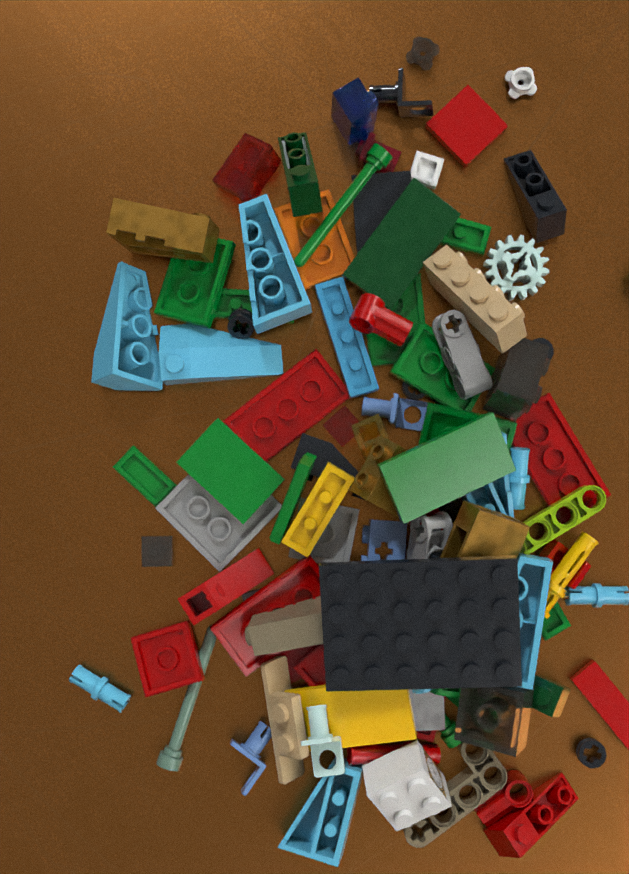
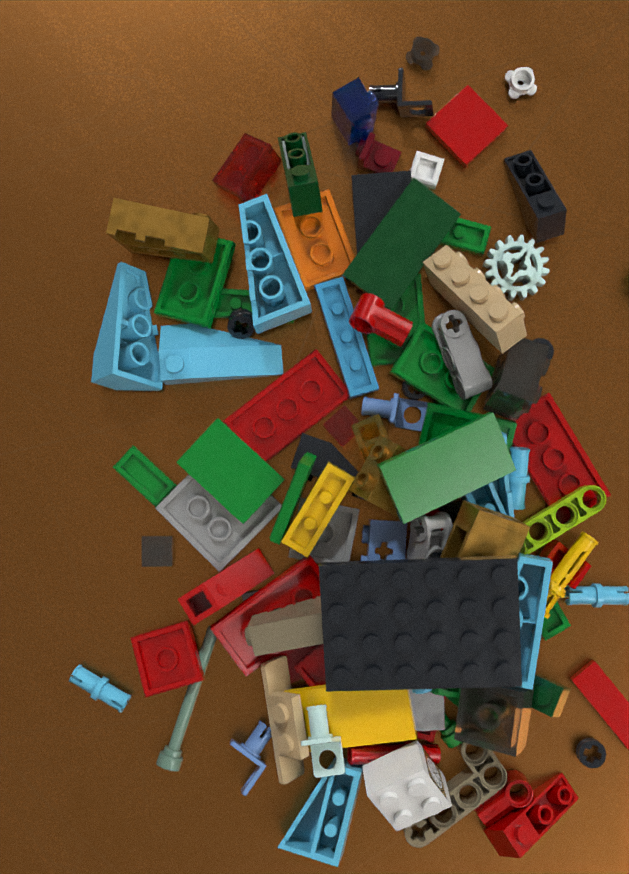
(377, 158): green piece -> none

